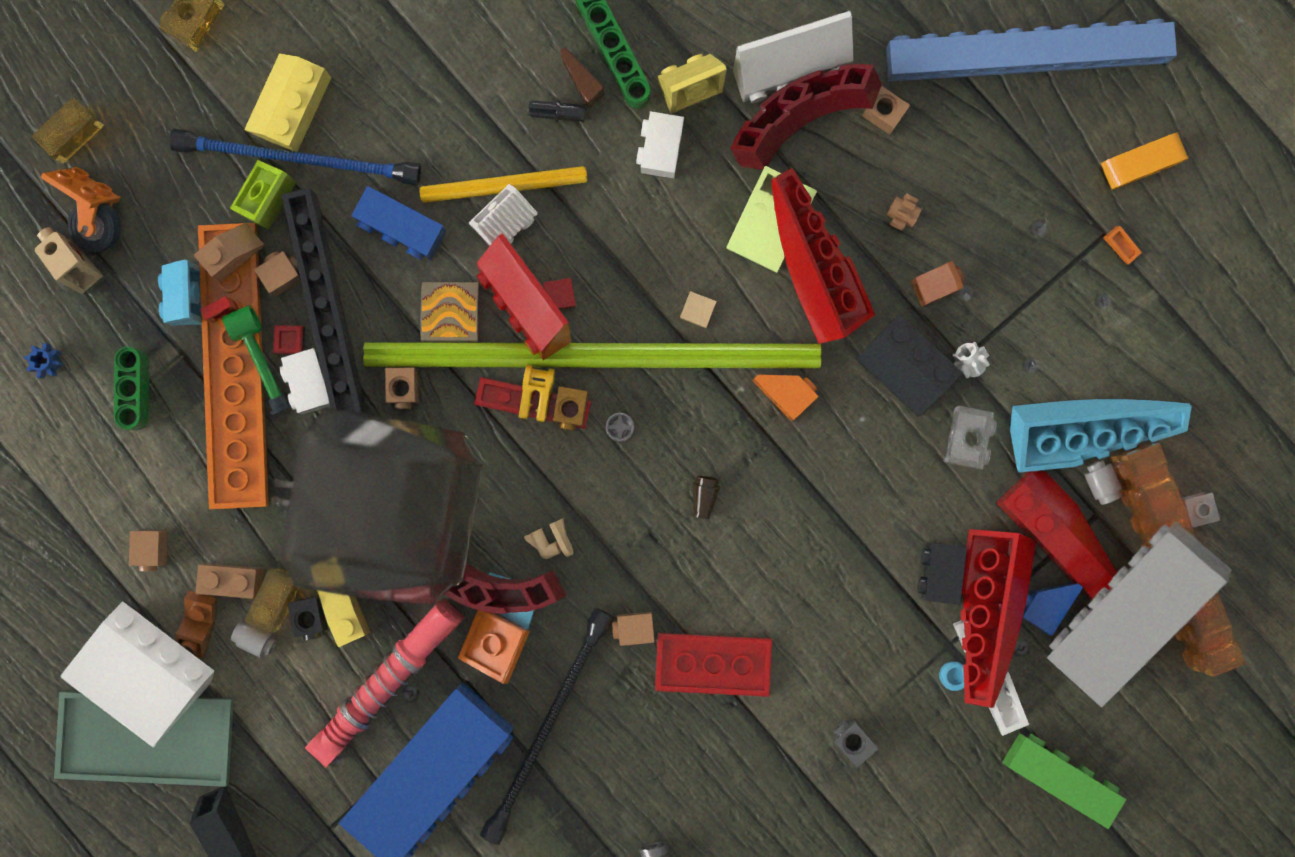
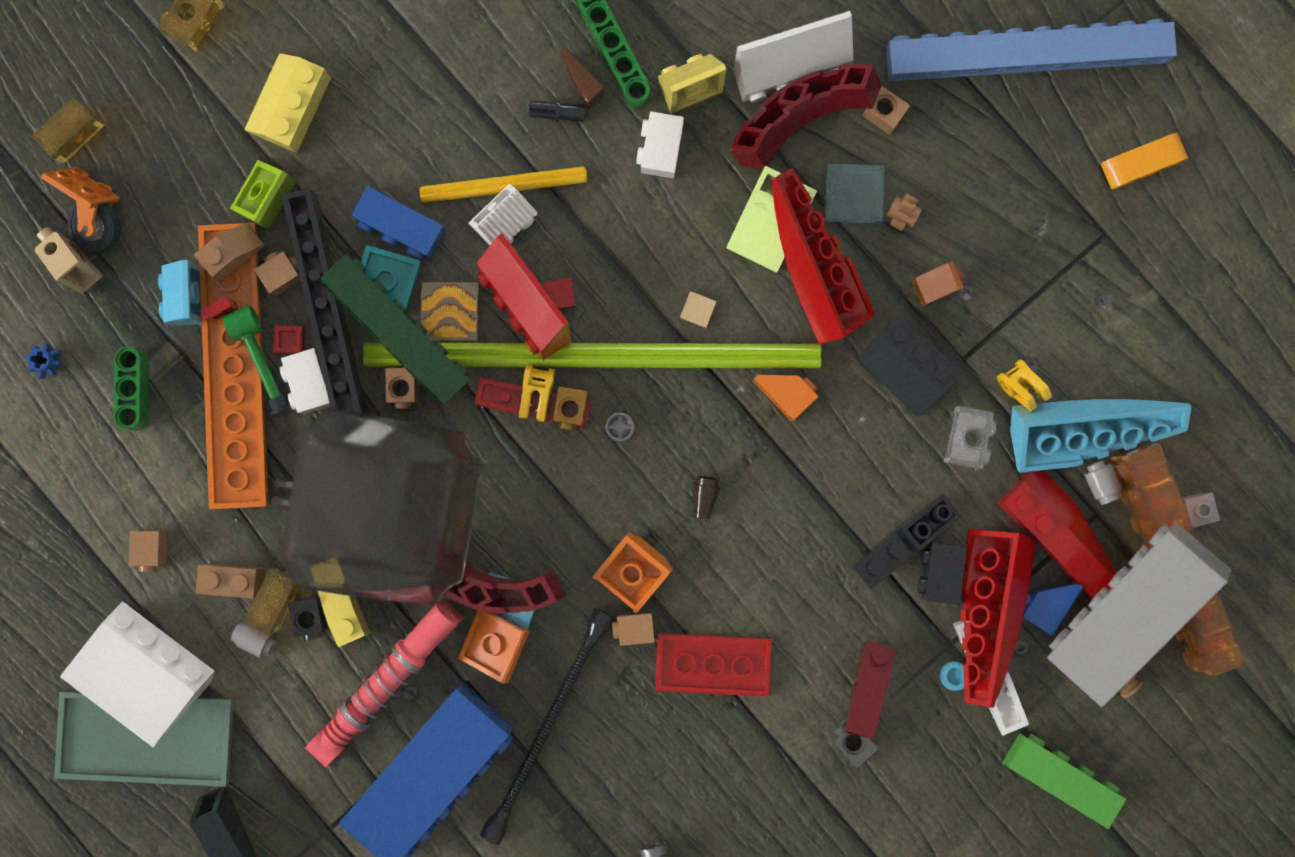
(186, 141): blue hose -> none
(197, 624): dark orange slope -> none
(393, 271): none -> teal plate
(394, 330): none -> dark green brick
(546, 550): tan piece -> none
(633, 571): none -> orange slope
(854, 193): none -> clear light blue tile
(869, 689): none -> dark red slope
(906, 540): none -> black slope
(971, 359): white gear -> none
(1019, 380): none -> yellow piece
(1122, 244): orange piece -> none
(1131, 687): none -> medium nougat bush

